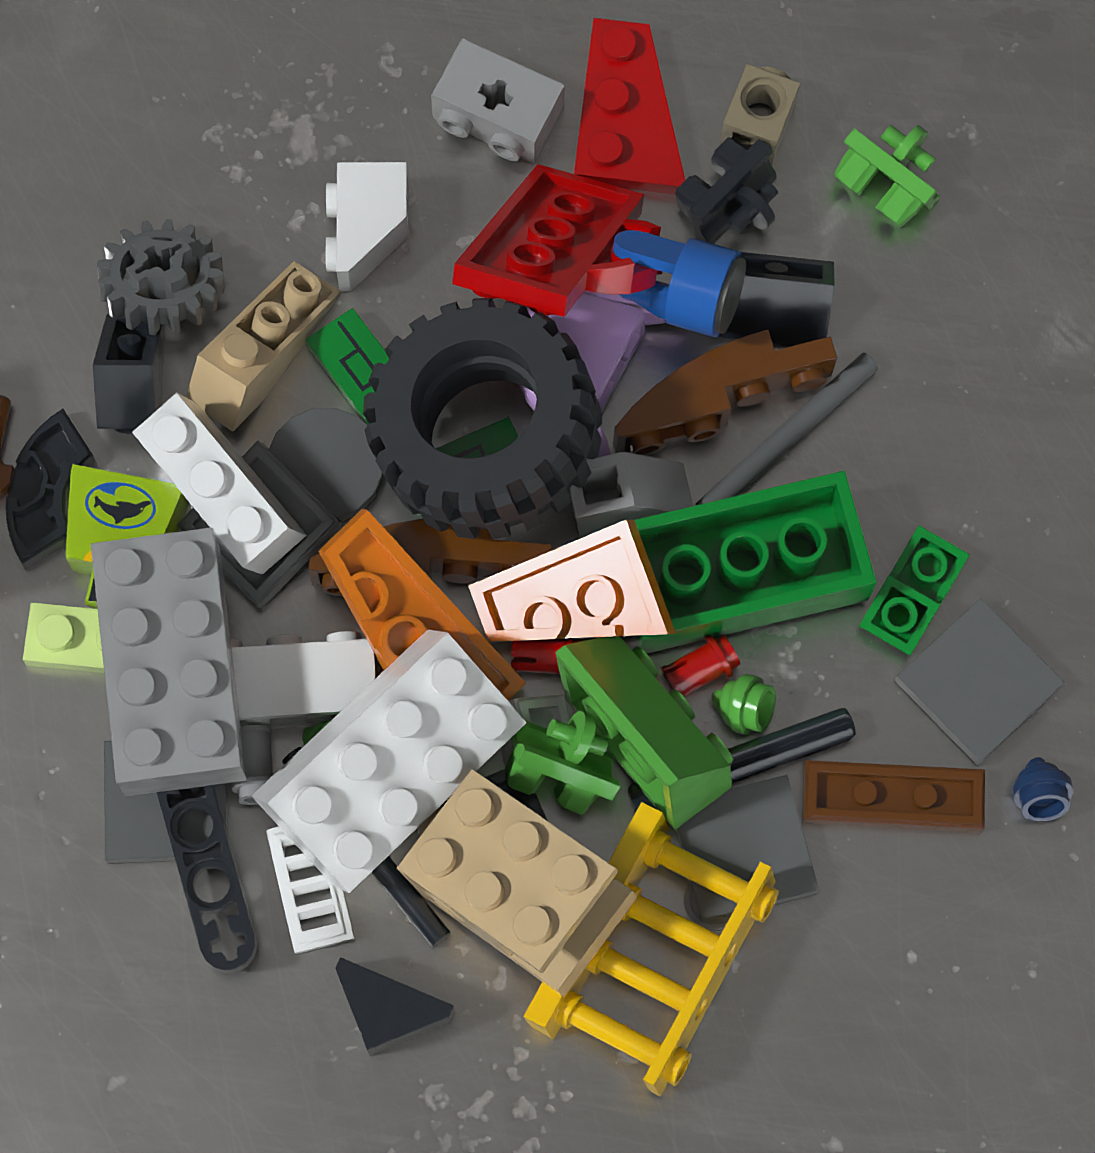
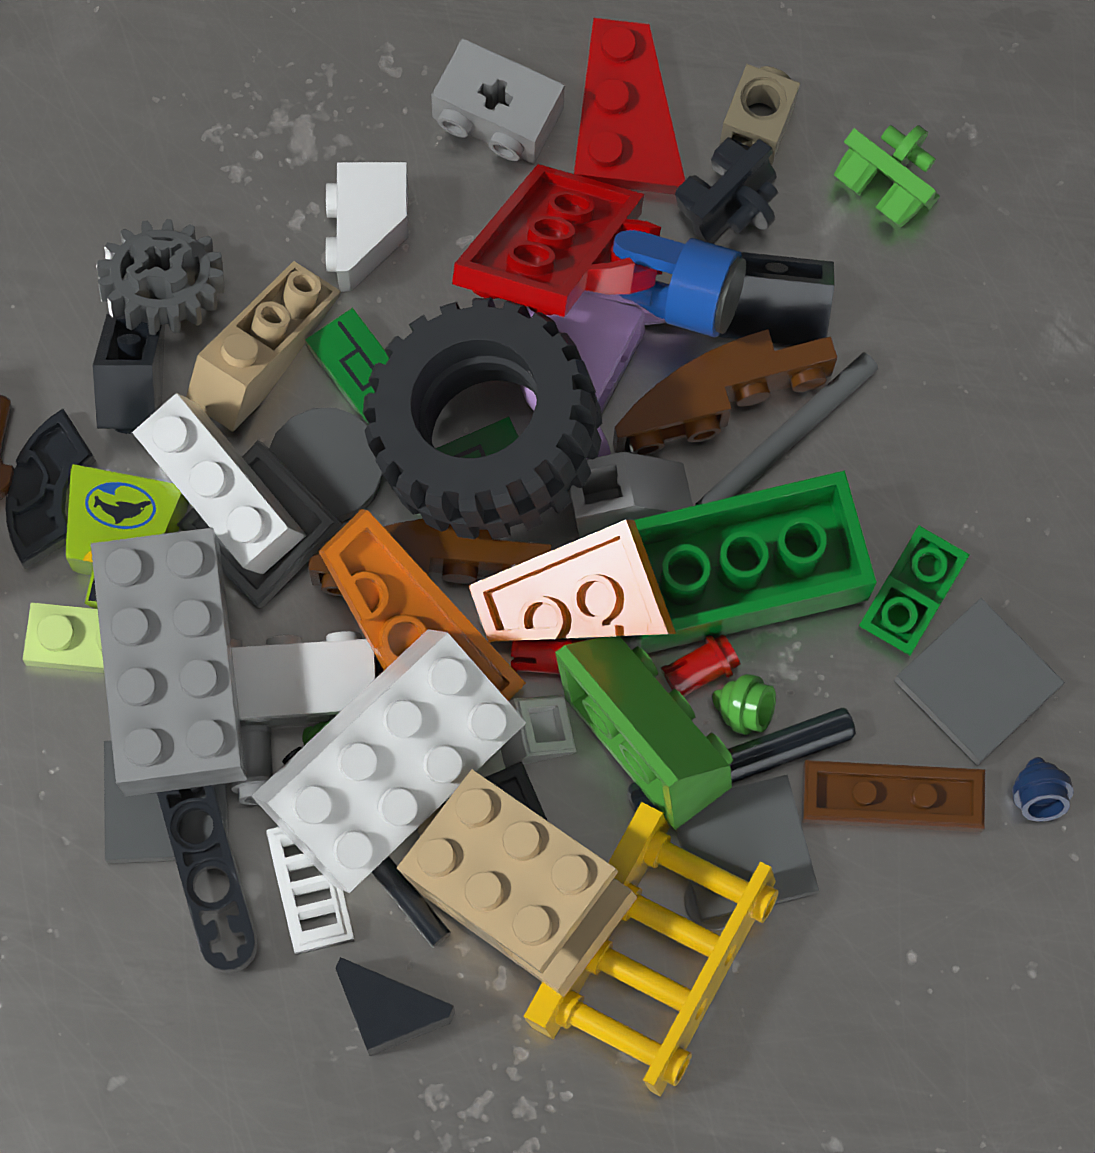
(567, 754): bright green hips -> none

